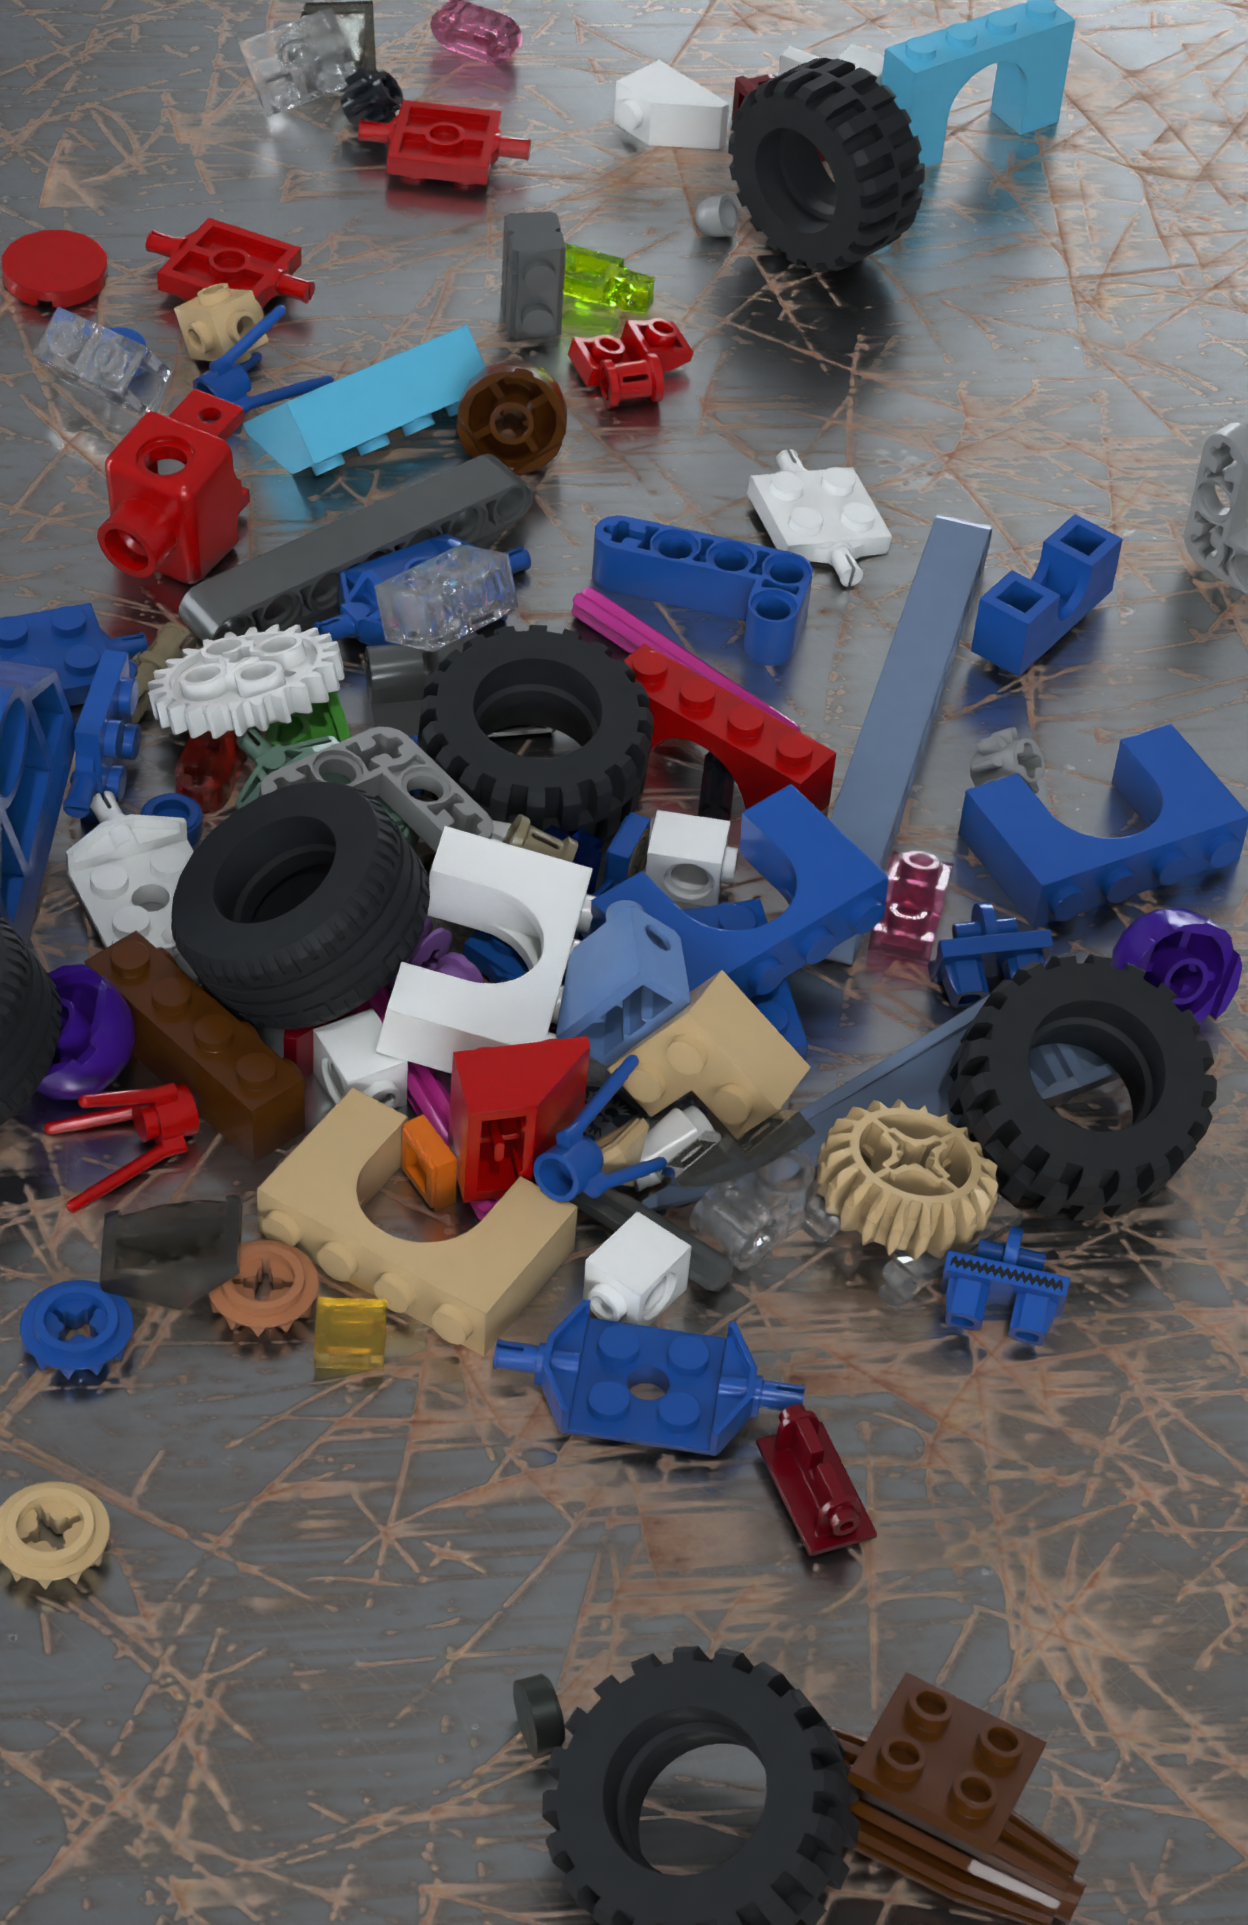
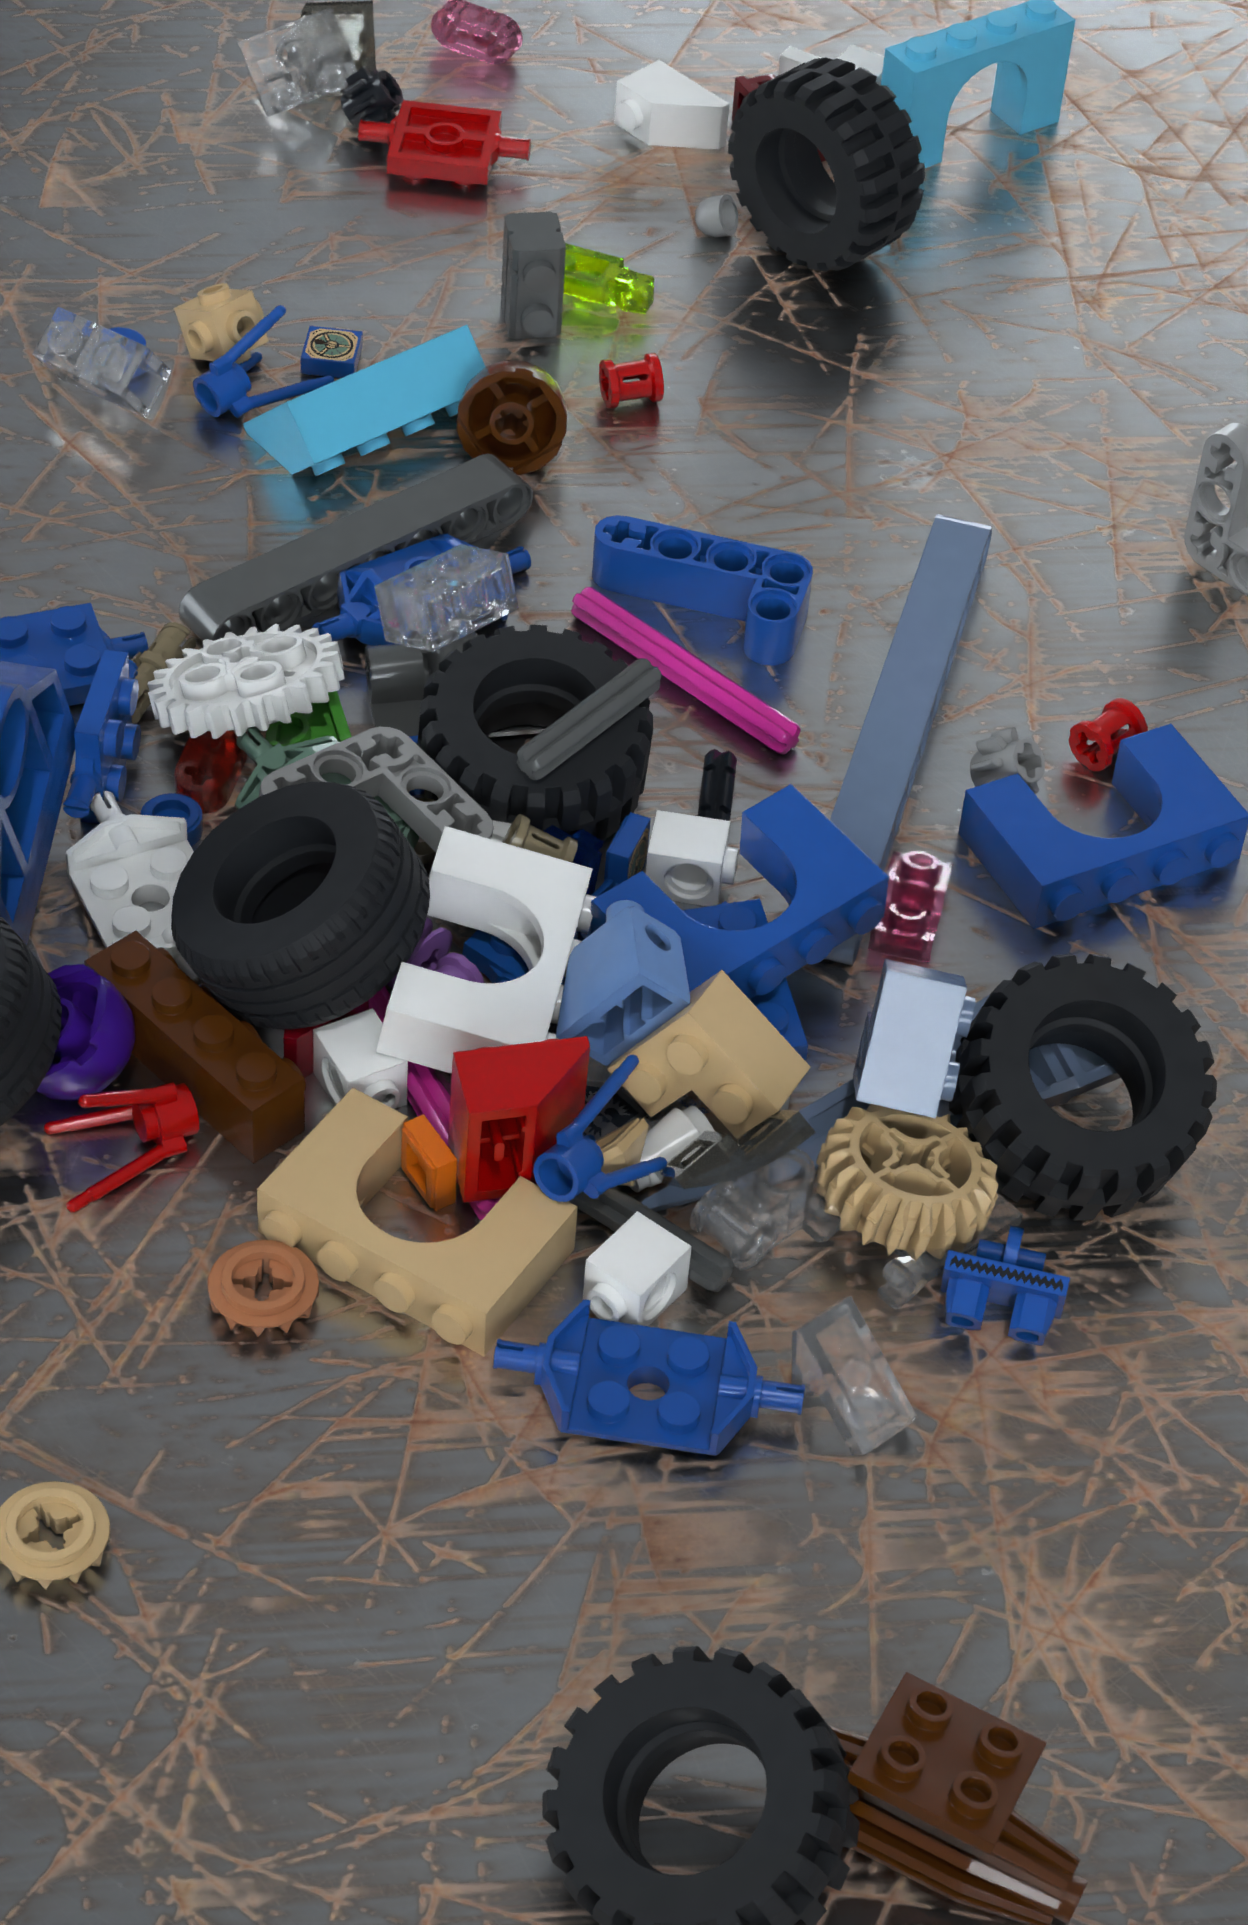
(54, 268): red tile -> none
(74, 1305): blue gear -> none
(172, 1251): clear smoke slope -> none
(180, 519): red piece -> none
(230, 256): red plate -> none
(331, 352): none -> tile
(350, 1333): clear yellow tile -> none
(539, 1714): pearl dark grey tile -> none
(588, 719): none -> dark grey axle
(636, 340): red slope -> none
(749, 742): red arch -> none
(814, 1483): dark red hinge -> none
(820, 515): white plate -> none
(848, 1371): none -> clear slope
(910, 1038): none -> brick
(985, 950): blue hips -> none
(1028, 616): blue arch -> none
(1105, 733): none -> red bush
(1186, 955): dark purple cylinder -> none

